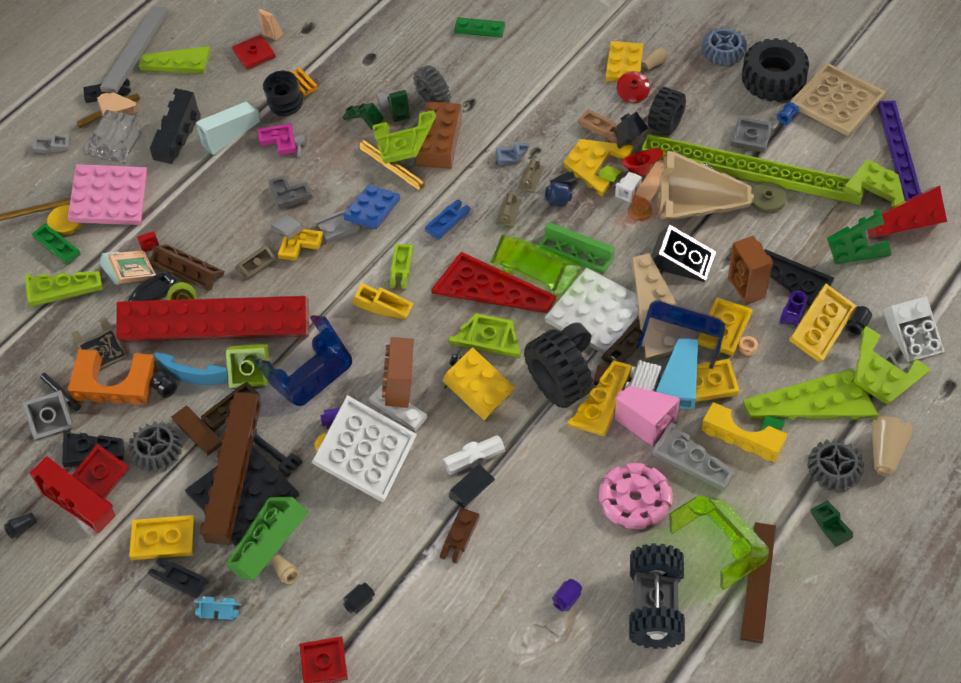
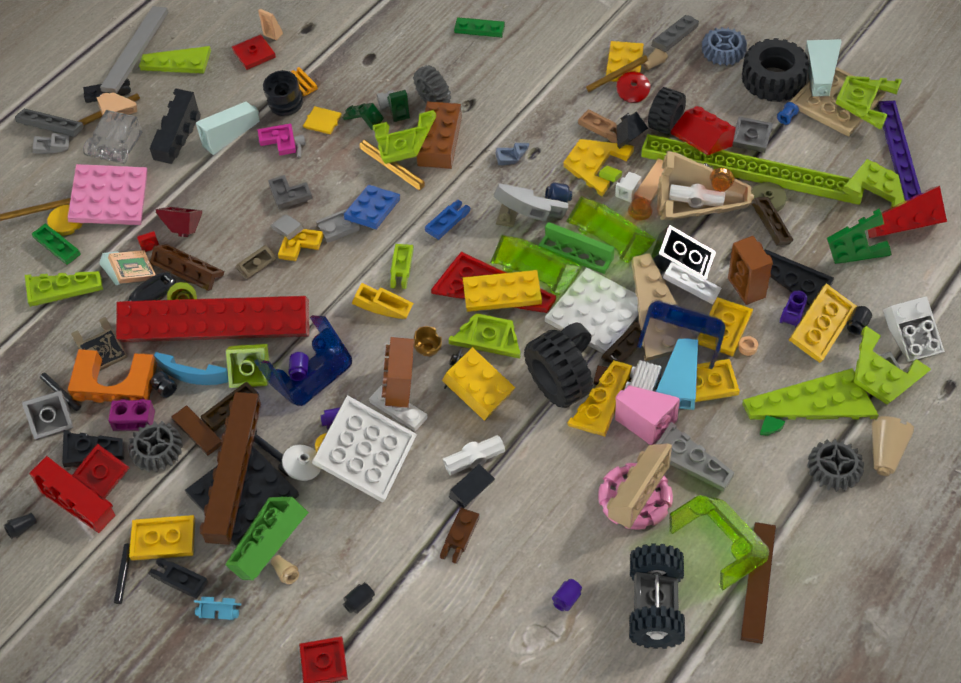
(49, 122): none -> dark grey plate
(121, 582): none -> black bar
(131, 418): none -> magenta brick
(180, 220): none -> dark red slope
(298, 366): none -> dark purple brick
(298, 468): none -> white dish
(322, 120): none -> yellow piece
(427, 341): none -> pearl gold hair
(502, 290): none -> yellow plate
(525, 203): none -> light grey slope
(531, 175): dark tan hinge -> none
(566, 178): black cone -> none
(611, 228): none -> clear neon green windscreen
(617, 73): none -> pearl gold bar
(640, 484): none -> tan slope
(642, 162): red piece -> none
(675, 33): none -> dark grey plate
(692, 283): none -> white plate
(696, 195): none -> white piece
(704, 131): none -> red slope
(721, 179): none -> clear orange cone
(764, 443): yellow arch -> none
(772, 221): none -> dark brown plate
(822, 64): none -> light aqua slope
(830, 523): dark green slope -> none
(859, 94): none -> lime wing

